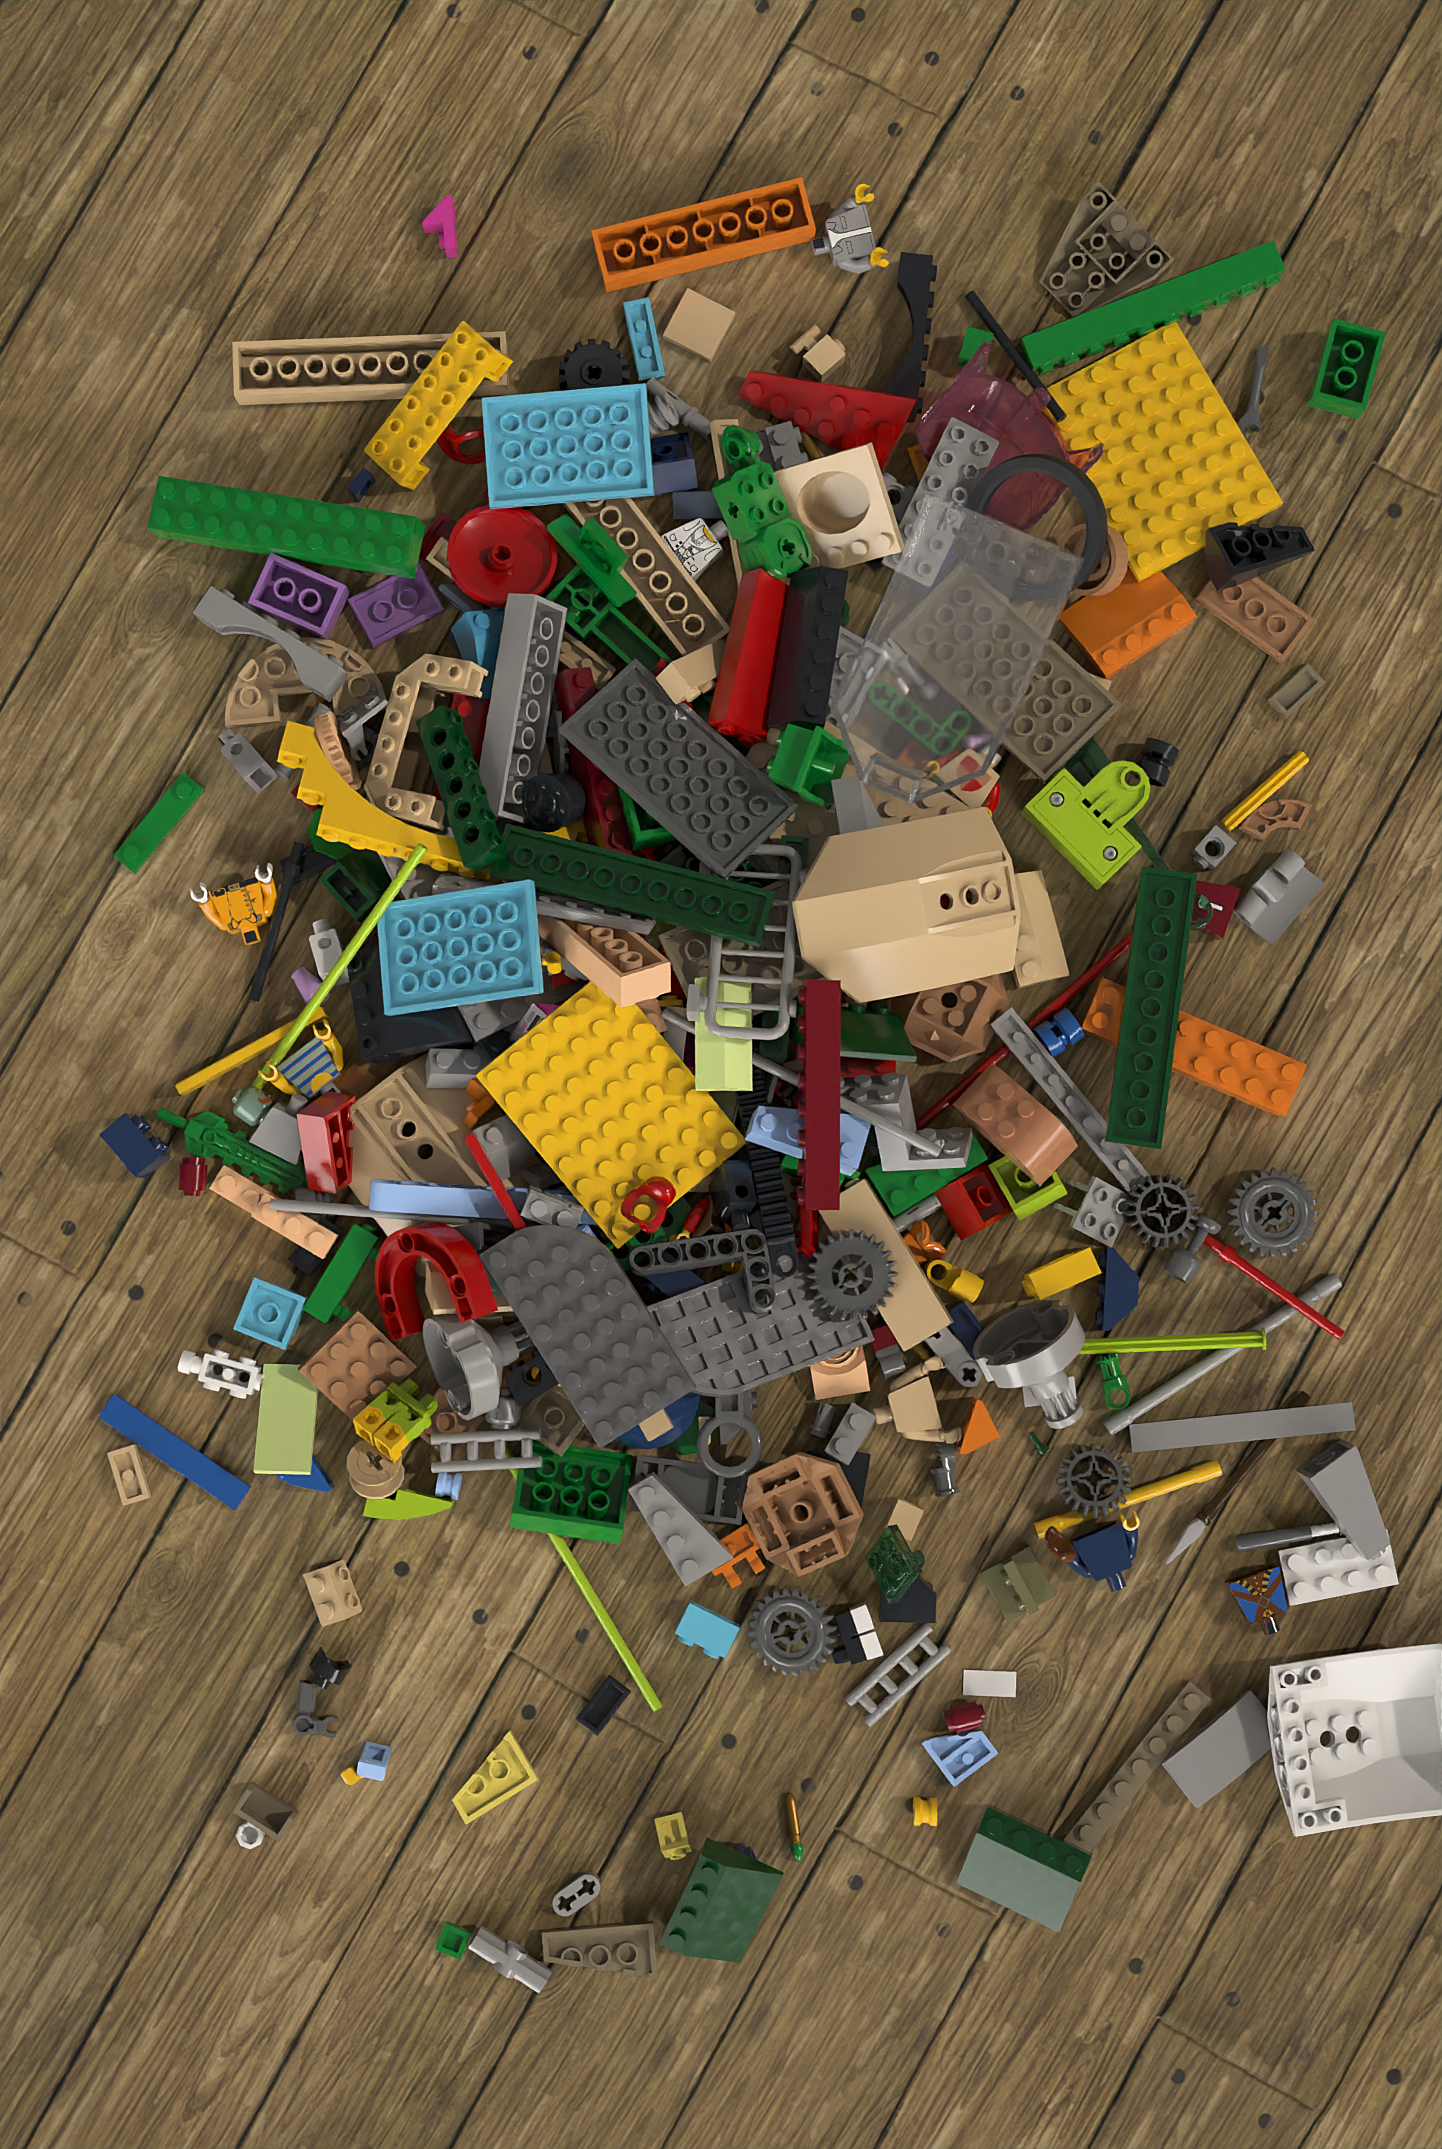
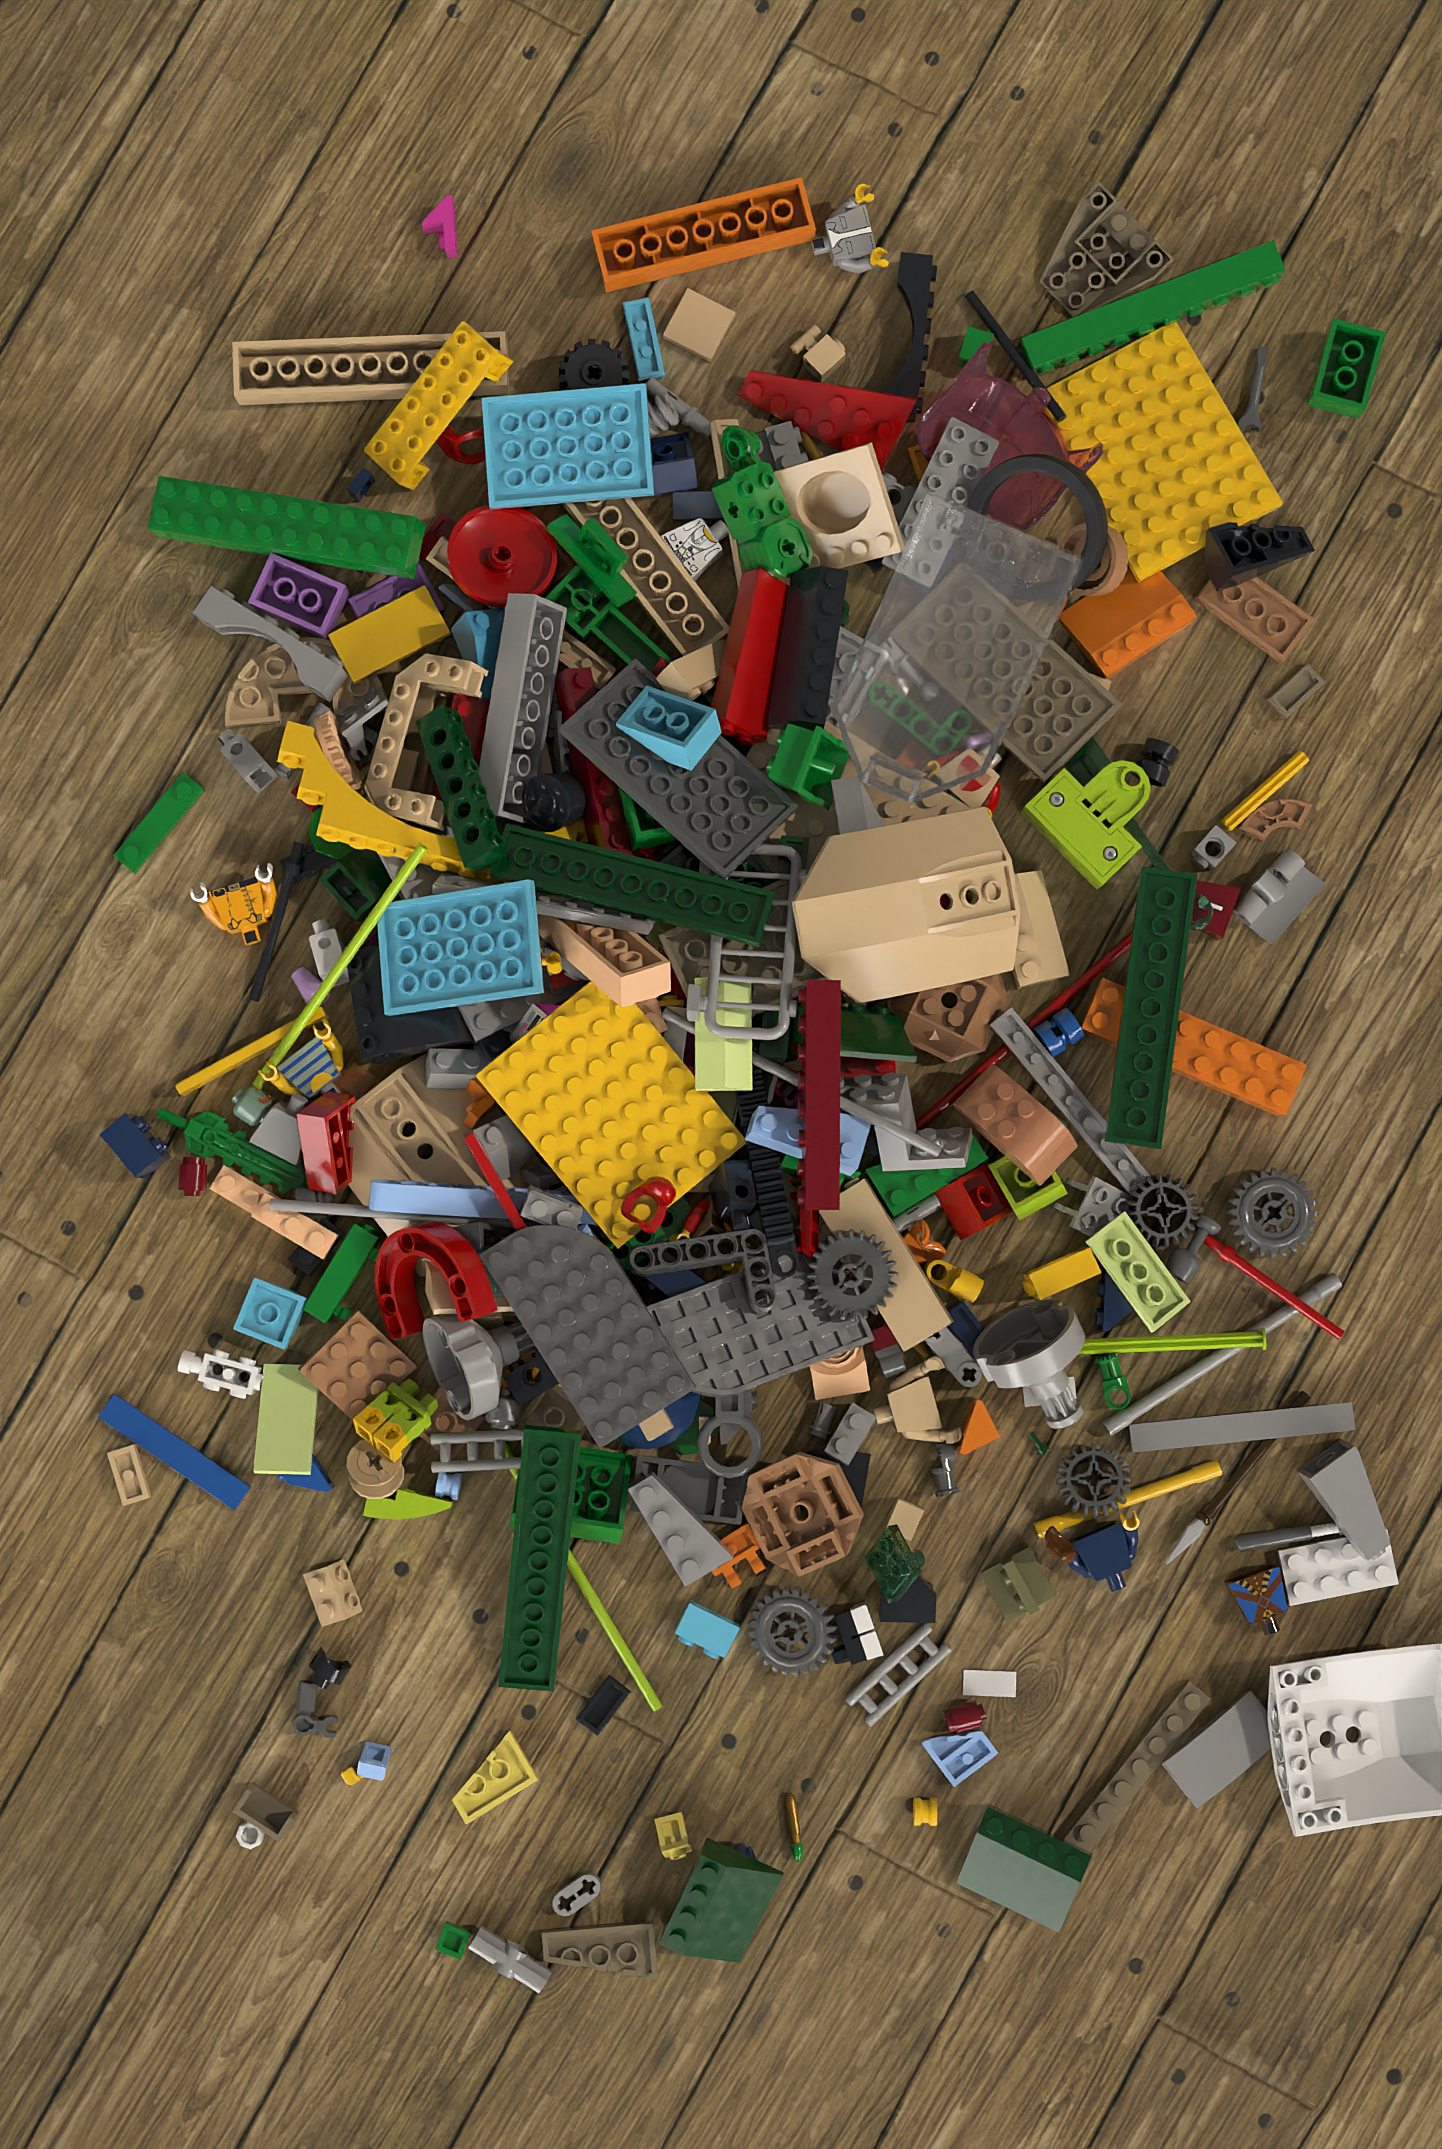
(389, 634): none -> yellow tile
(539, 1557): none -> dark green plate
(671, 726): none -> medium azure slope
(1137, 1271): none -> yellowish green slope

